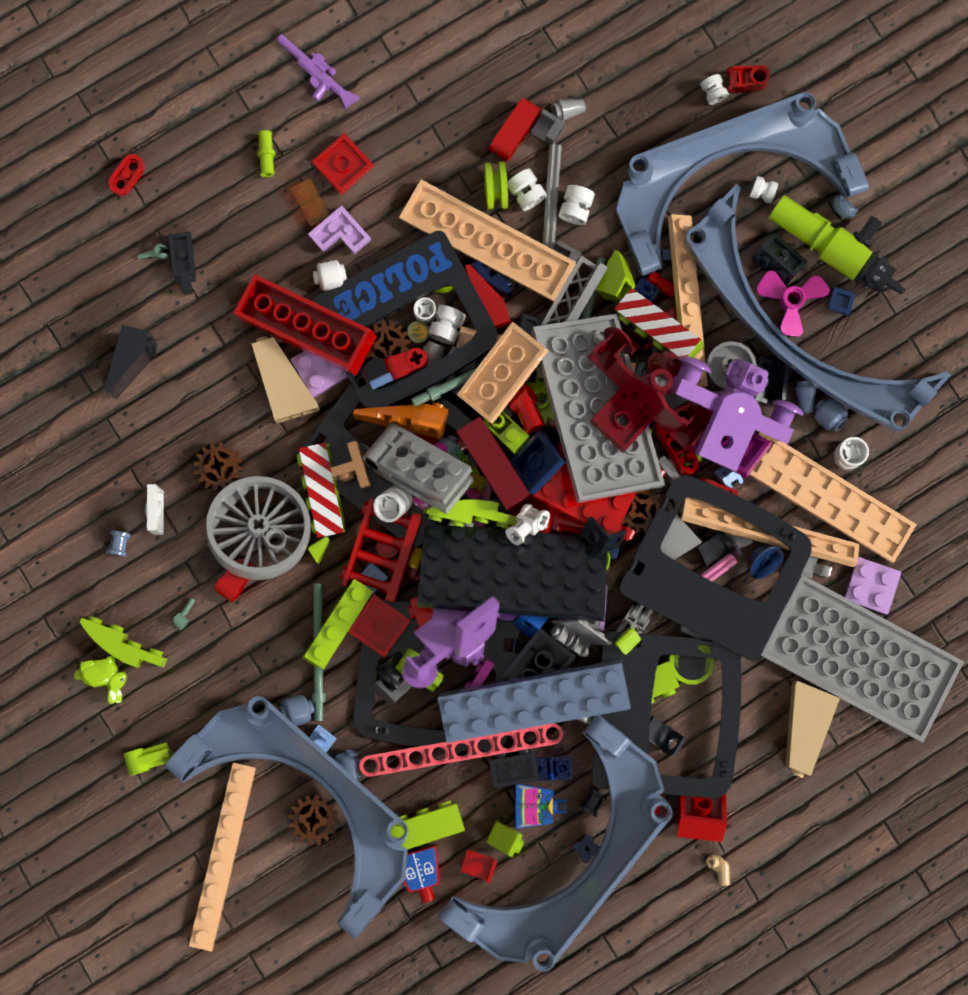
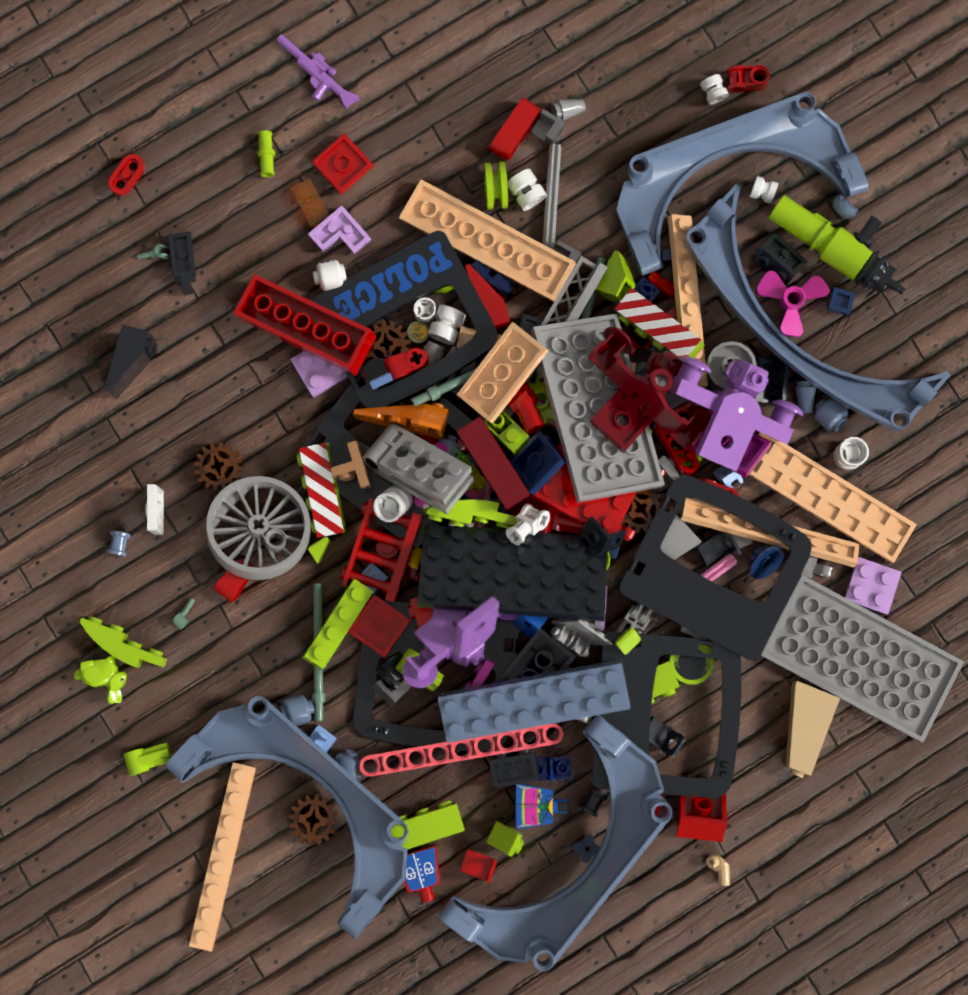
(283, 386): tan slope -> none
(576, 204): white wheel -> none

